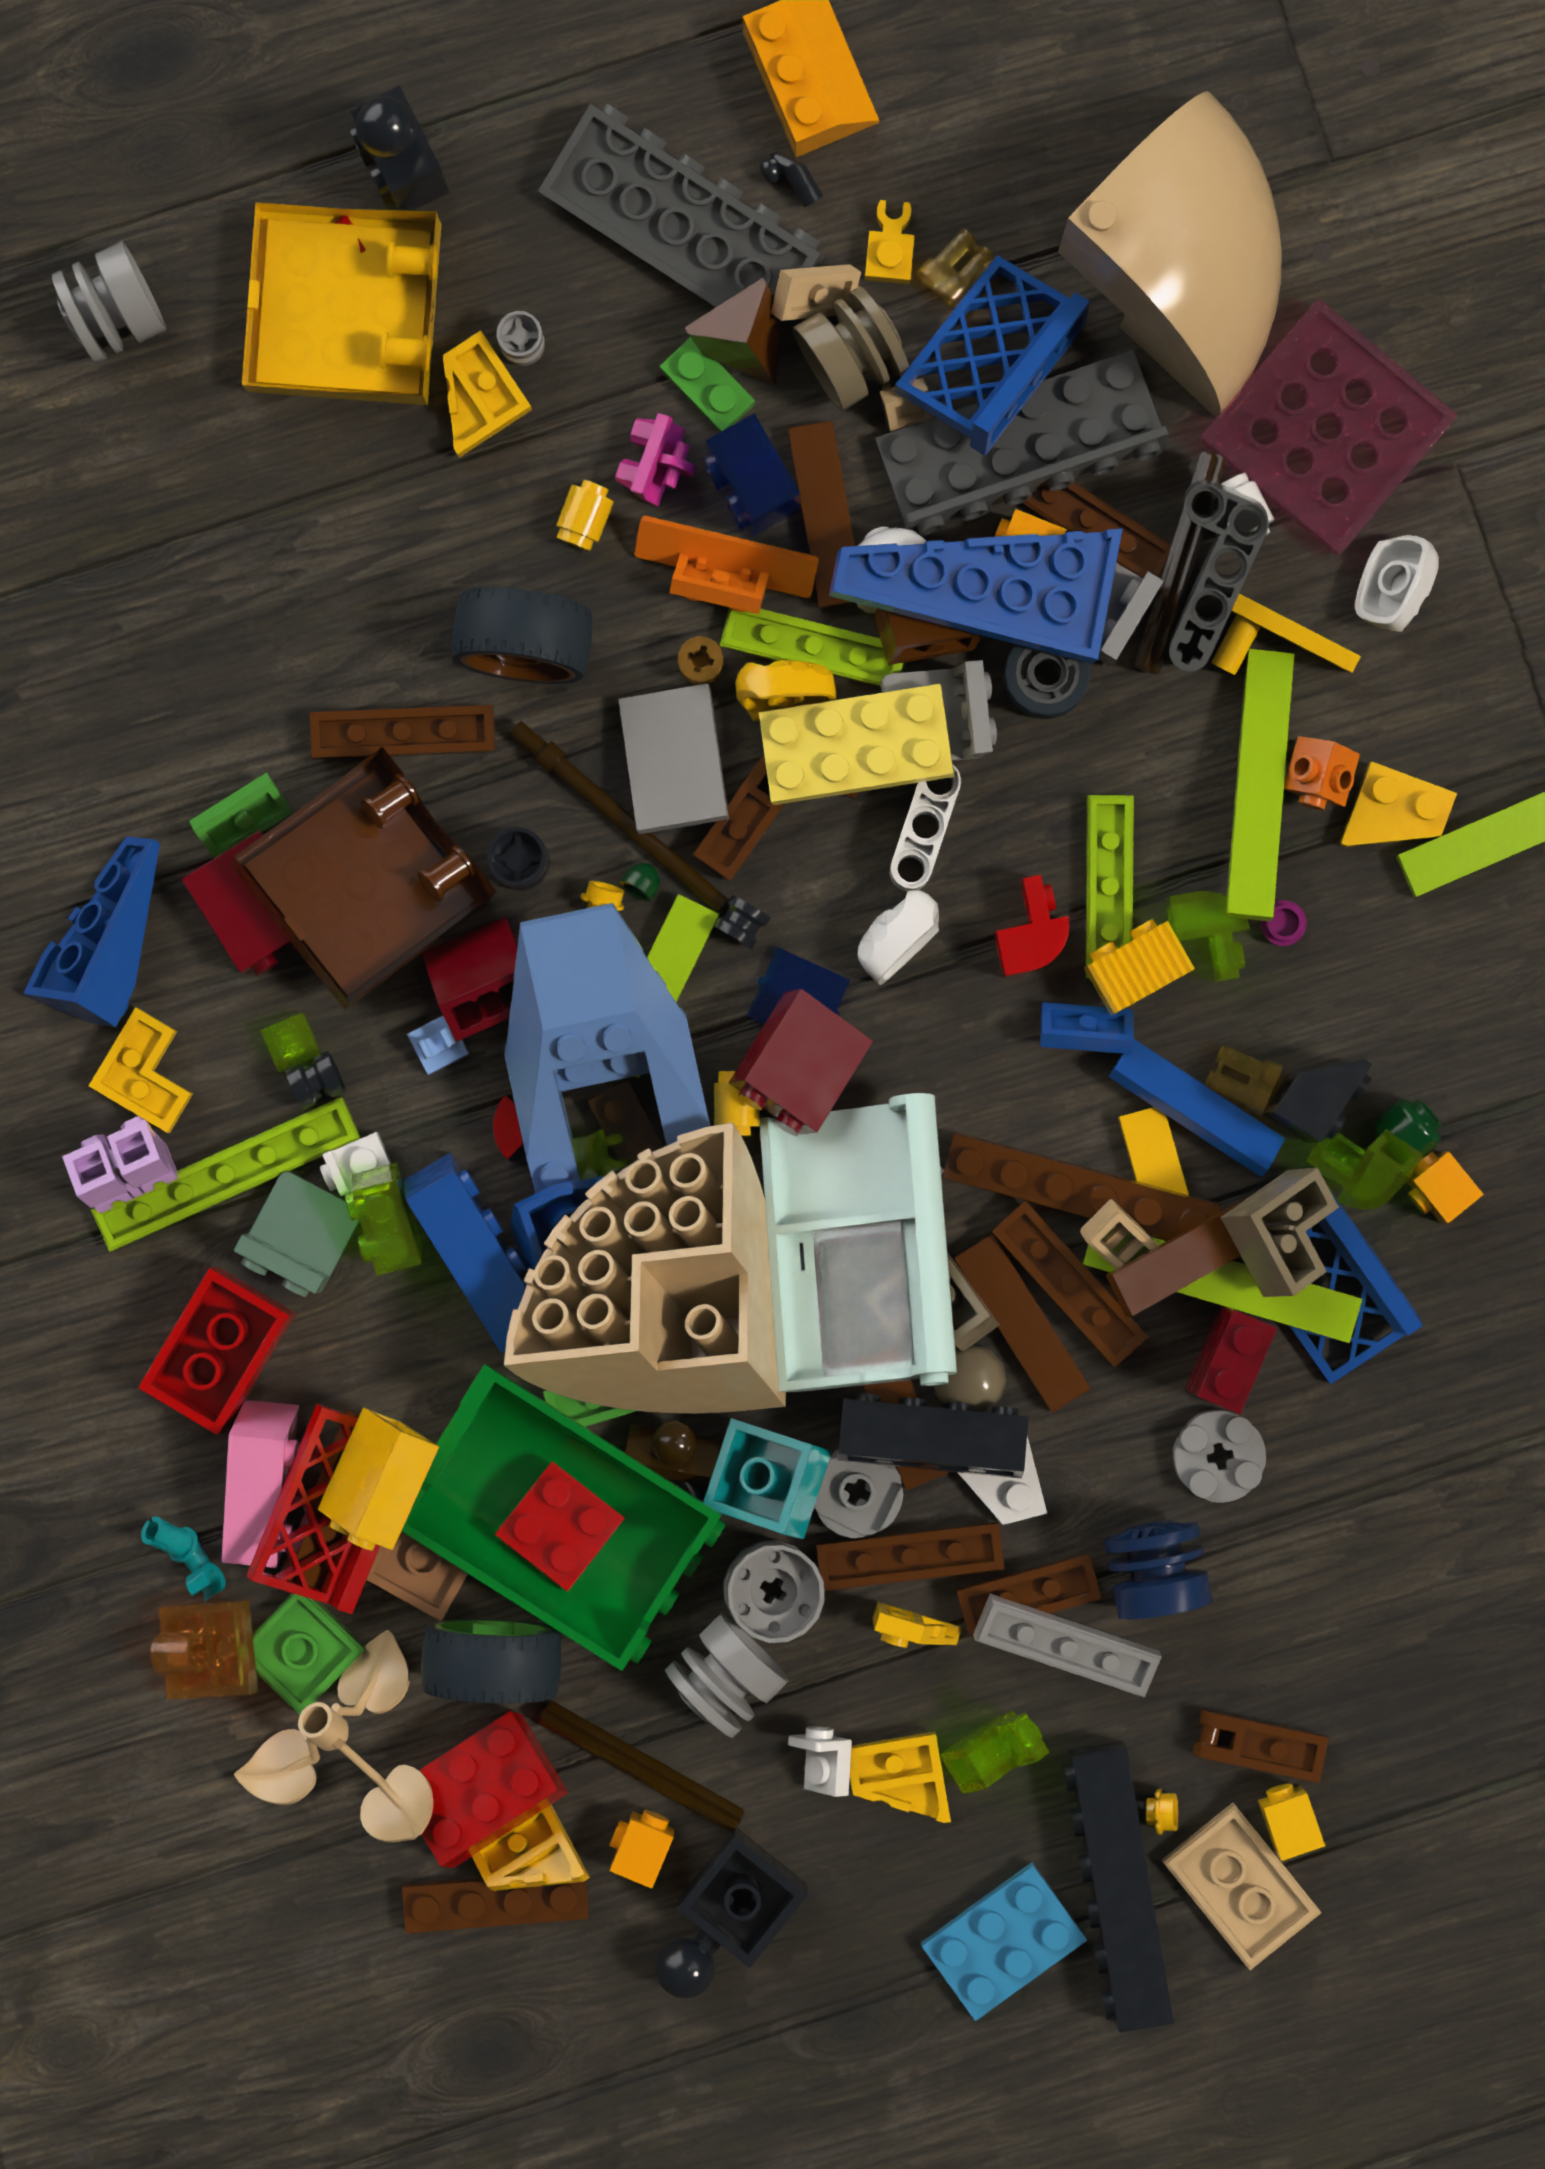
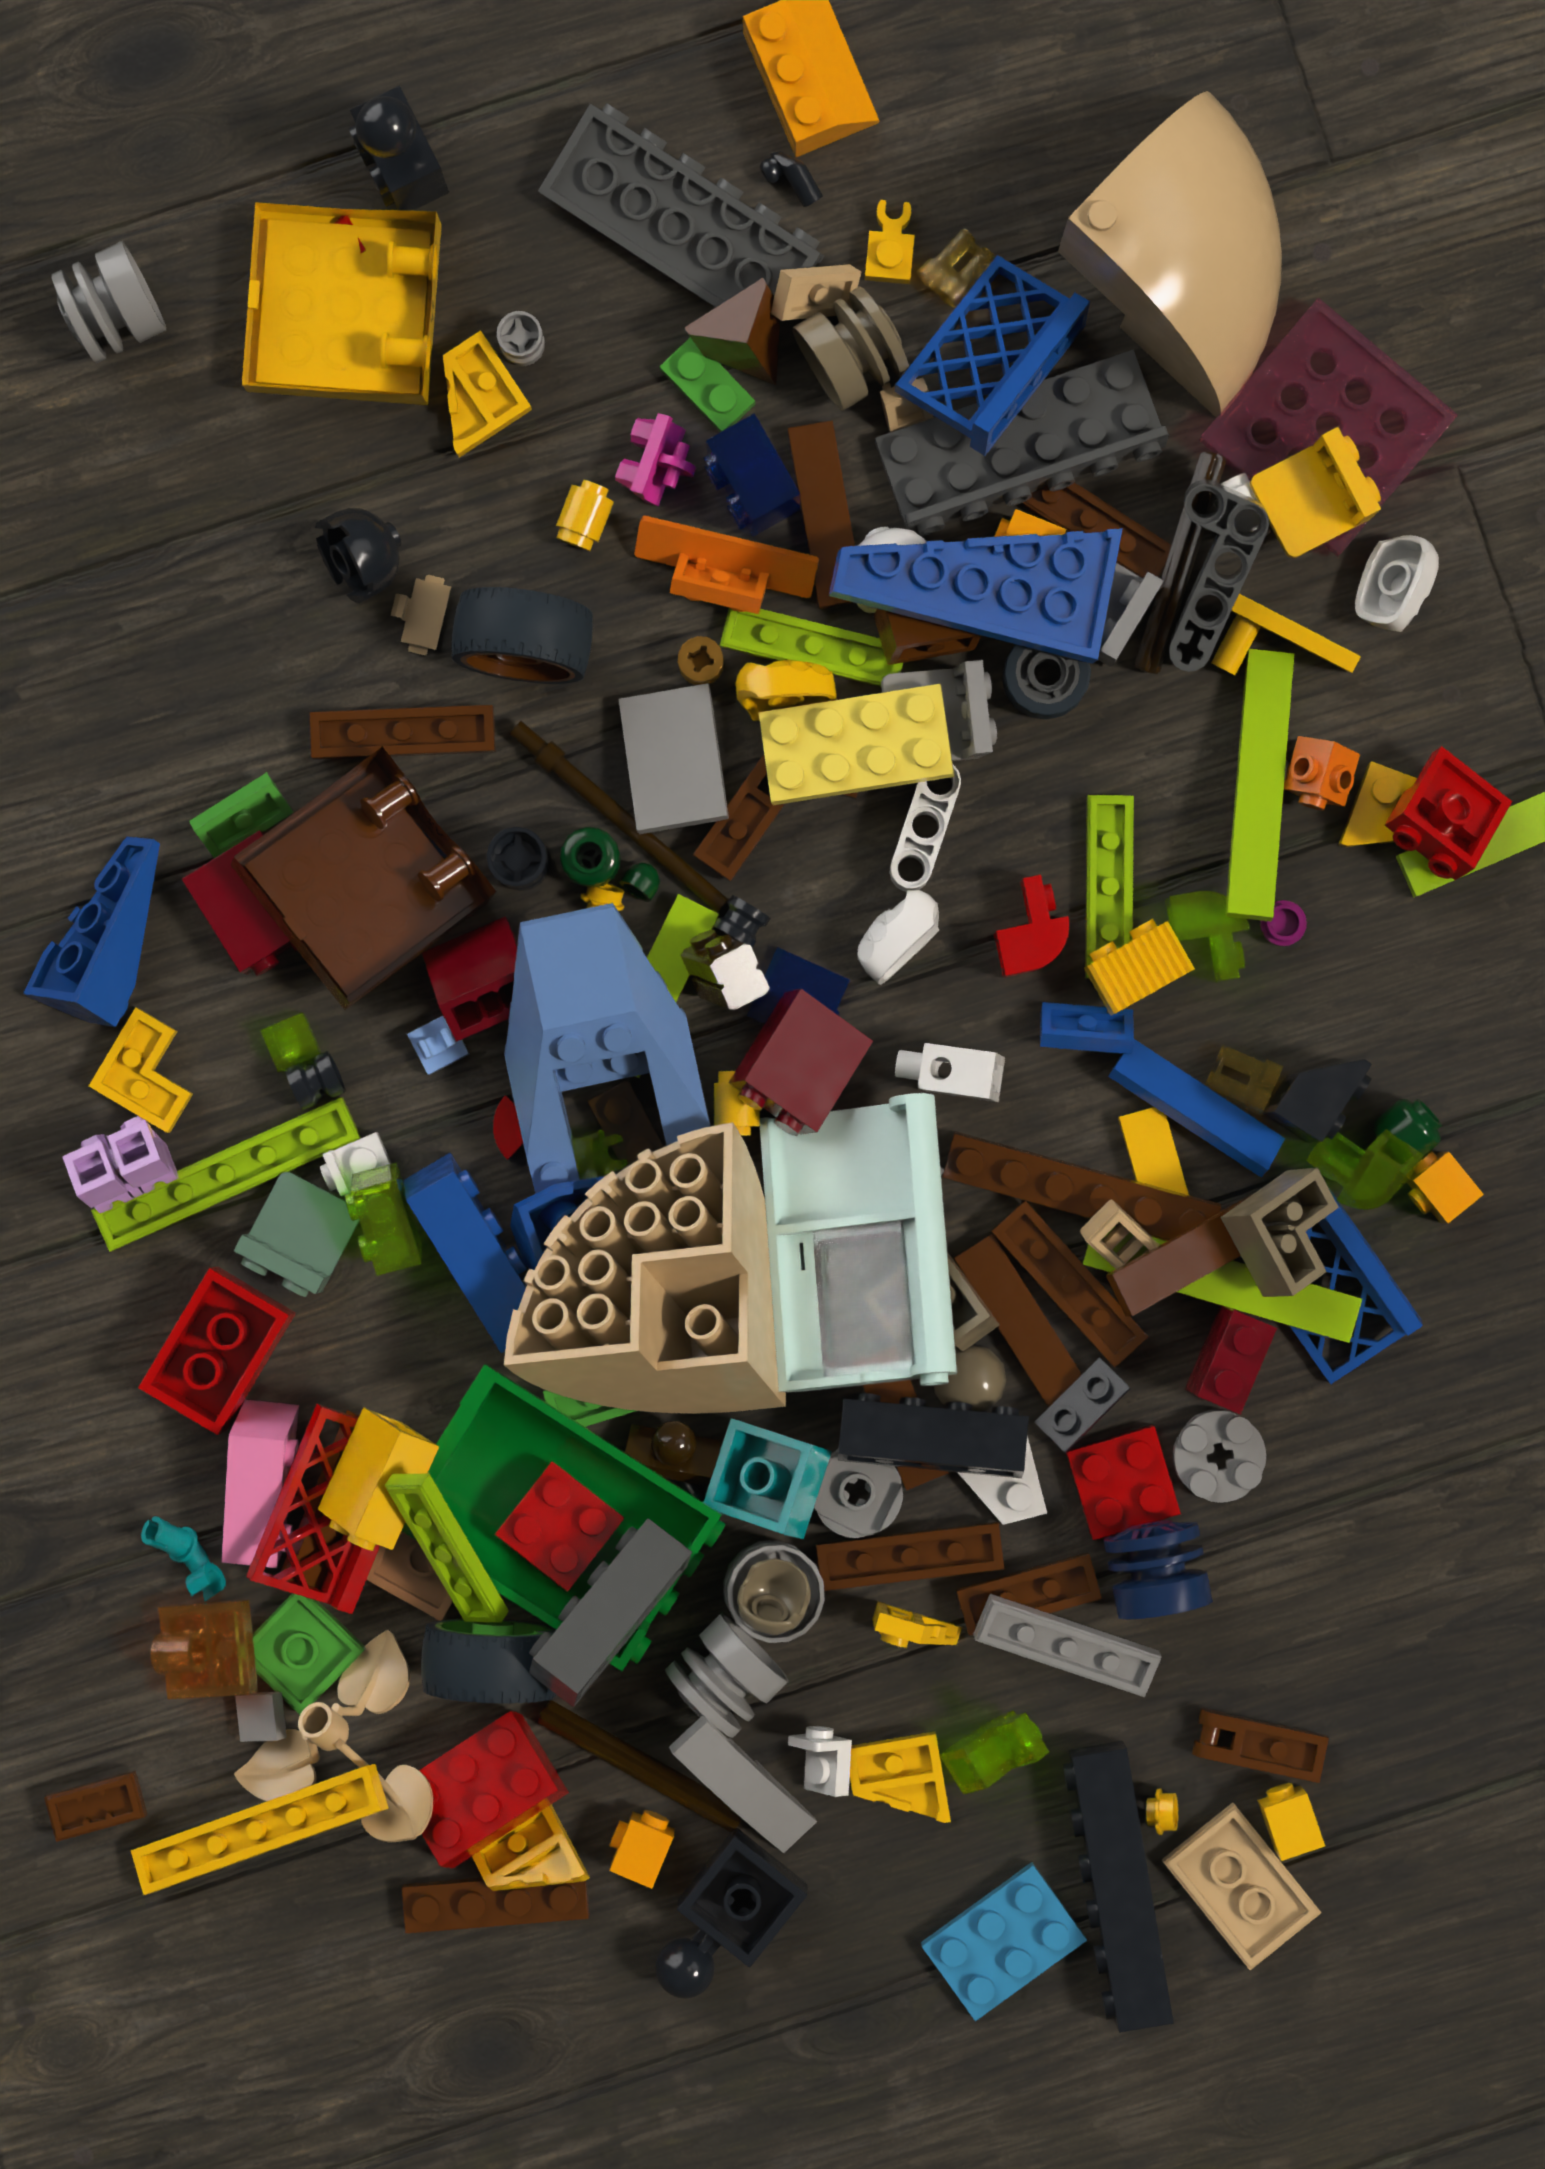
(95, 1806): none -> reddish brown plate
(259, 1829): none -> yellow plate
(261, 1716): none -> light grey tile
(360, 551): none -> black cylinder
(422, 613): none -> tan piece
(446, 1547): none -> lime tile
(575, 850): none -> dark green head
(609, 1612): none -> dark grey brick
(724, 970): none -> brick
(742, 1784): none -> light grey slope
(774, 1596): none -> dark tan hair
(973, 1072): none -> white torso
(1082, 1405): none -> black hinge
(1123, 1482): none -> red plate
(1316, 494): none -> yellow bracket
(1448, 815): none -> red plate

